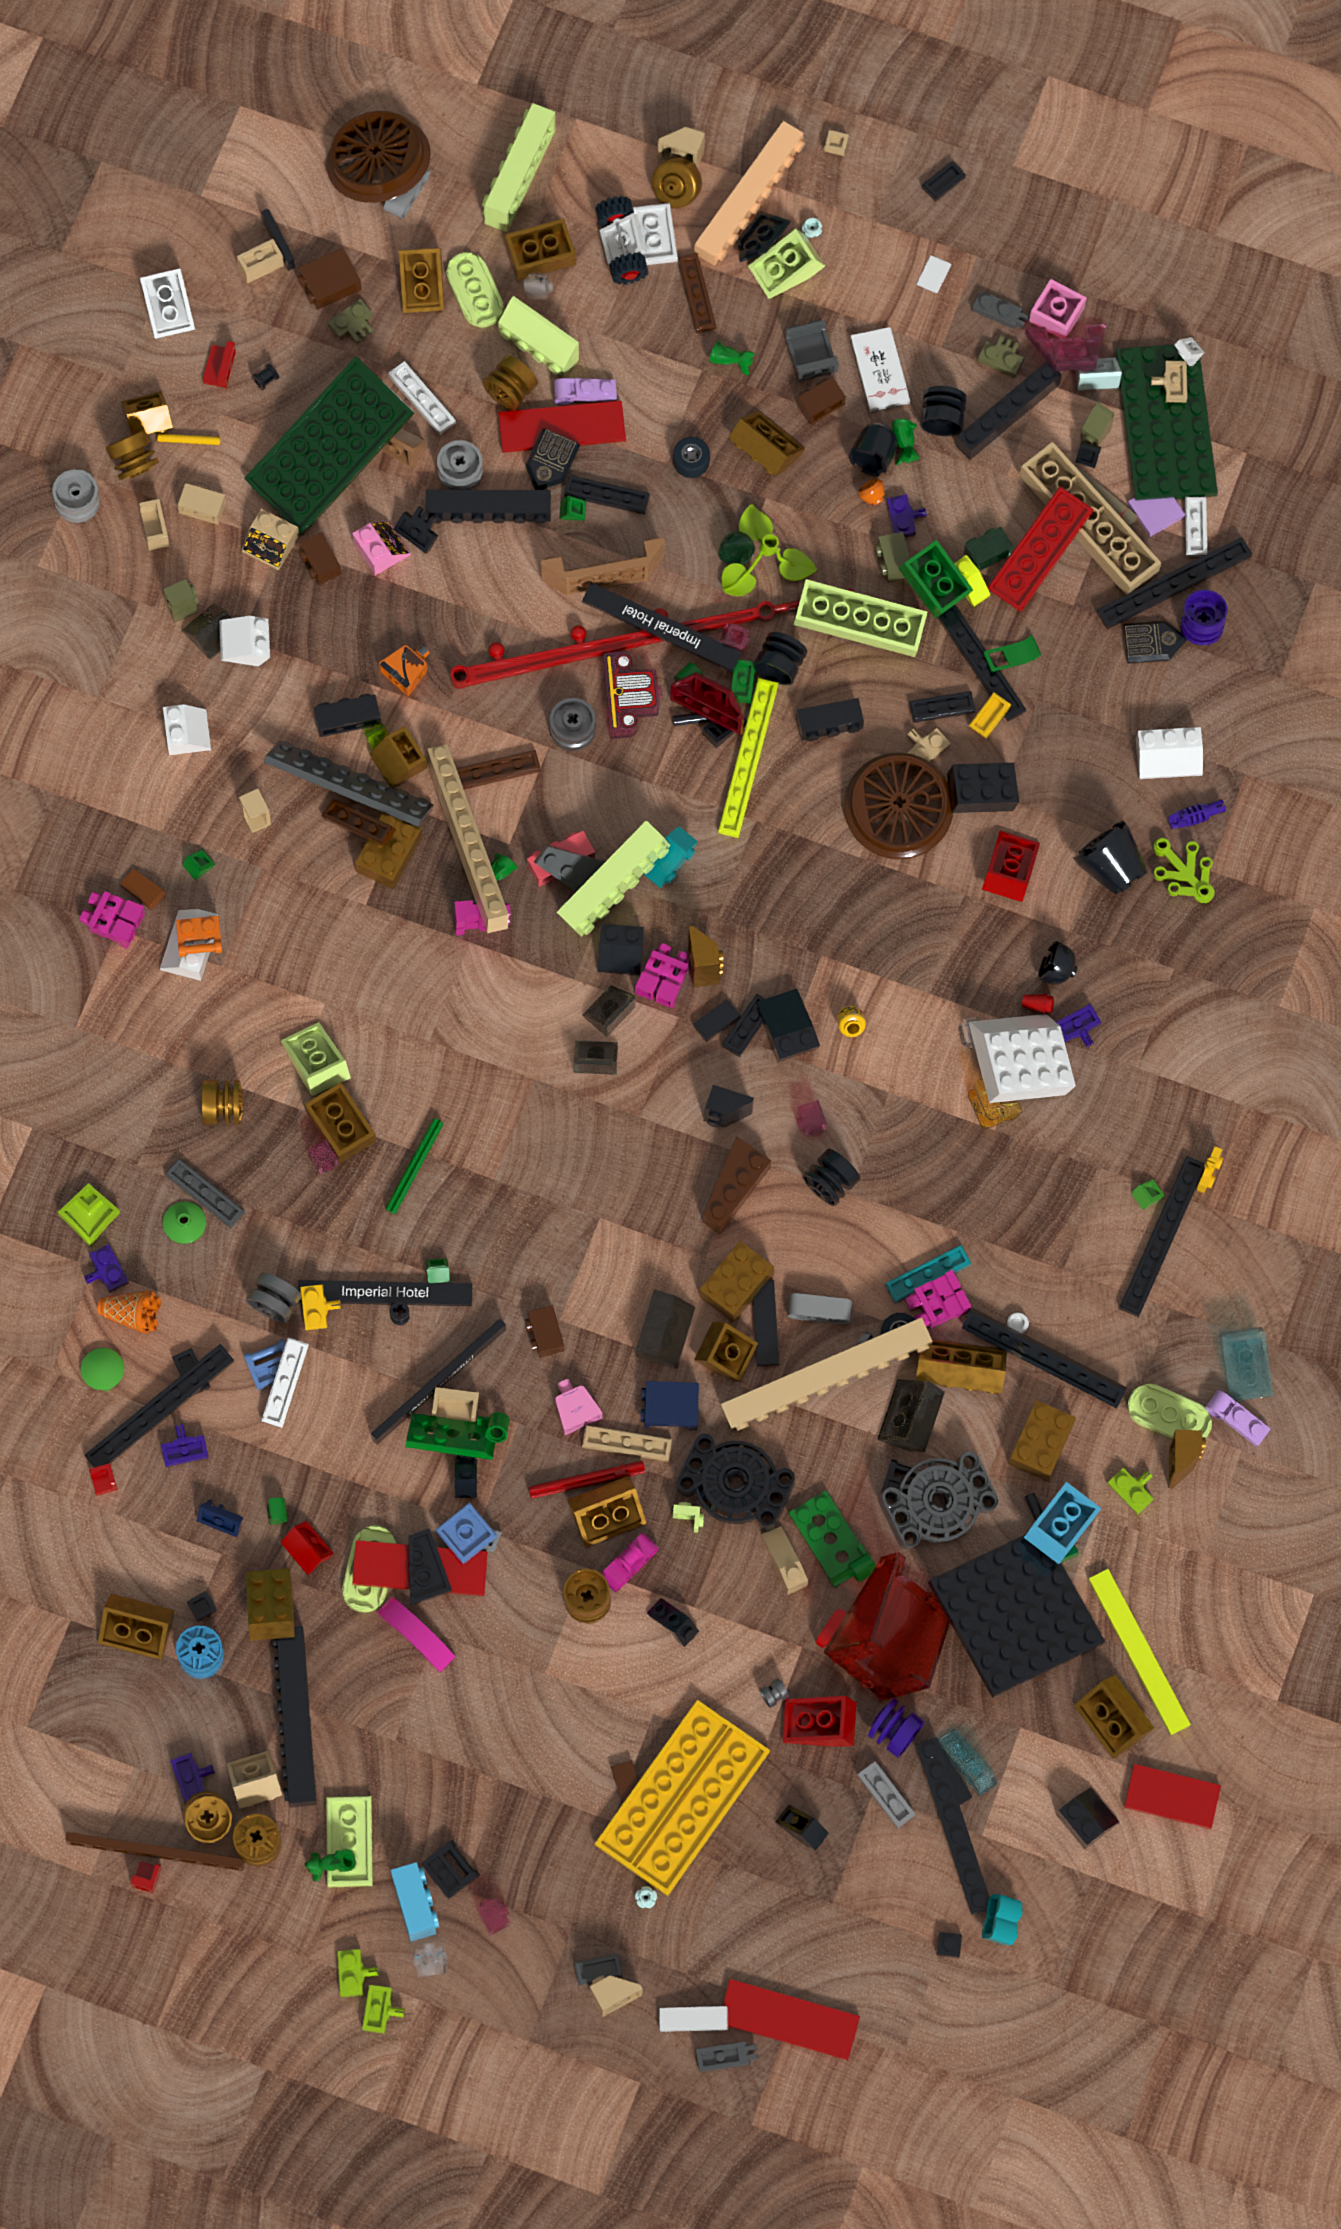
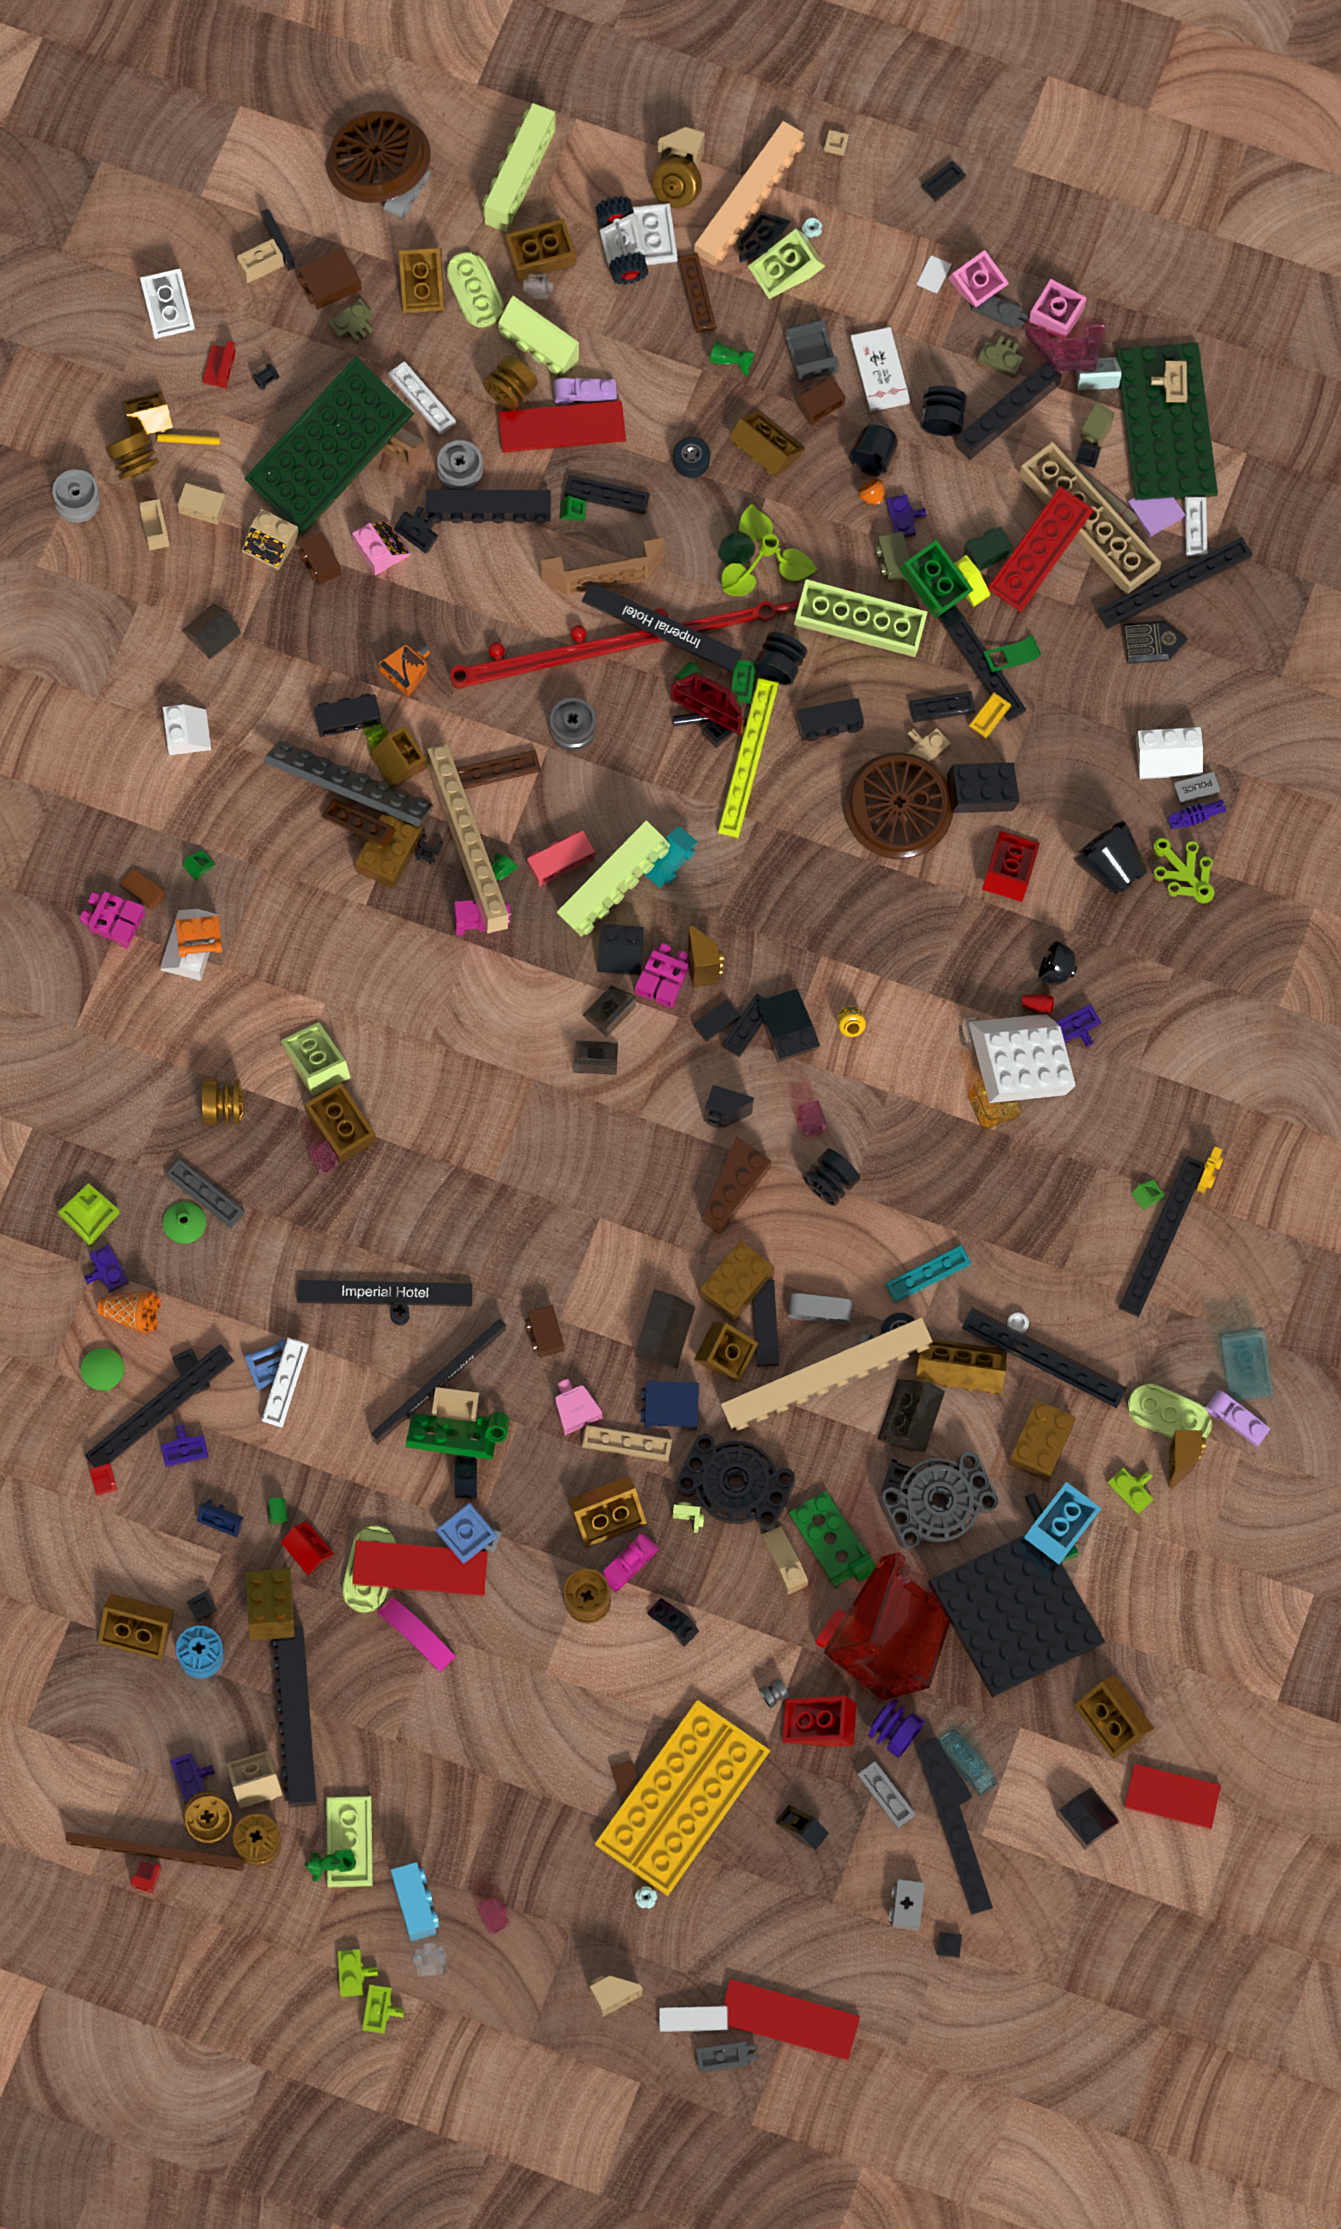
(181, 600): olive brick -> none
(245, 640): white slope -> none
(255, 810): tan panel -> none
(273, 1297): flat silver wheel -> none
(316, 1307): yellow plate -> none
(414, 1166): green axle -> none
(426, 1569): black wing -> none
(434, 852): none -> black piece
(437, 1270): slope -> none
(444, 1874): black plate -> none
(550, 459): black tile -> none
(568, 866): dark grey wing -> none
(587, 1479): red axle -> none
(594, 1968): dark grey tile -> none
(629, 694): brick -> none
(735, 636): clear pink brick -> none
(904, 431): green animal -> none
(913, 1893): none -> light grey brick
(943, 1288): dark pink hips -> none
(978, 279): none -> bright pink slope
(1002, 1919): teal brick -> none
(1139, 1652): neon yellow tile -> none
(1189, 350): white bracket -> none
(1196, 788): none -> light grey tile
(1204, 617): dark purple wheel -> none

